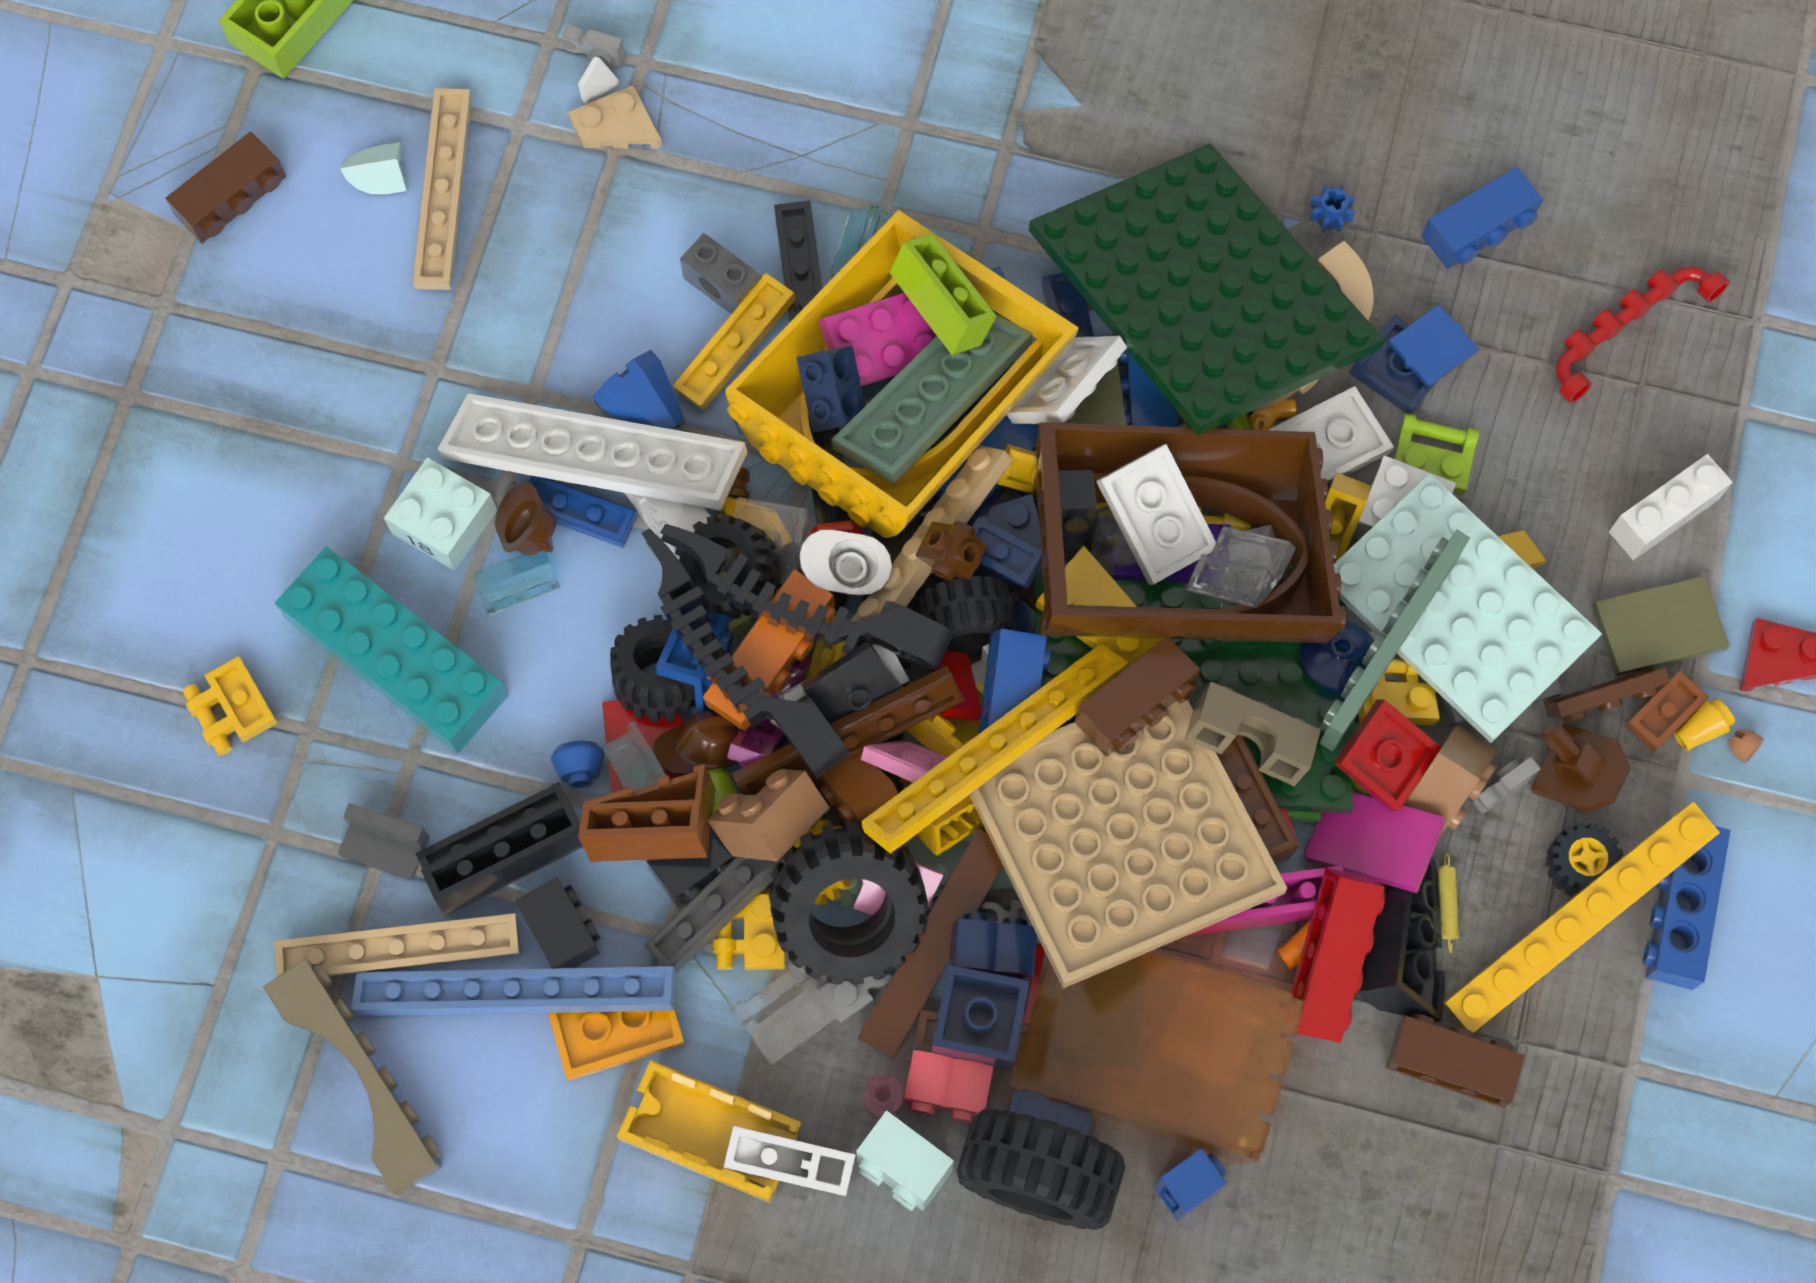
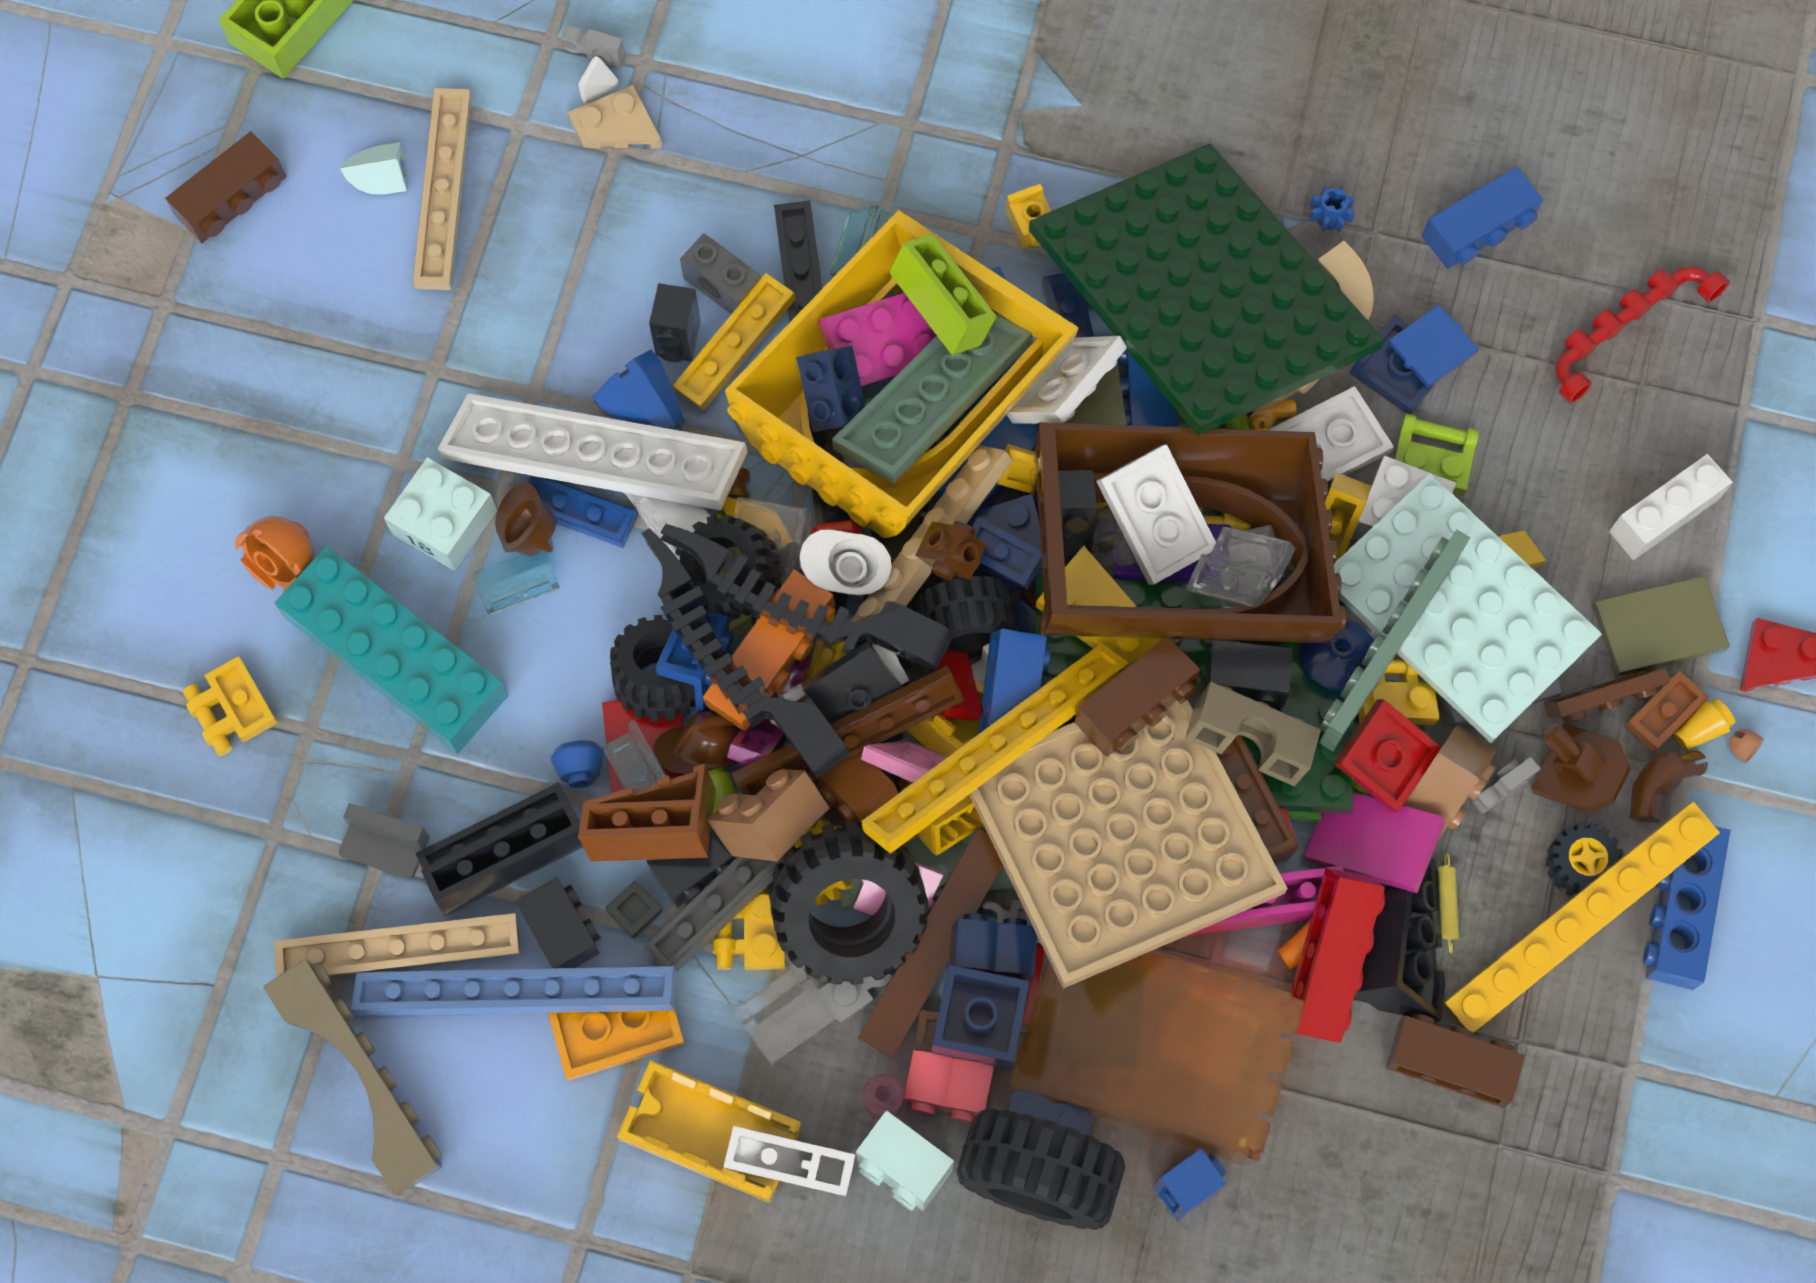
(275, 550): none -> orange cylinder
(634, 909): none -> pearl dark grey plate
(675, 322): none -> black brick
(1022, 208): none -> yellow brick
(1251, 670): none -> black brick
(1660, 778): none -> reddish brown arm

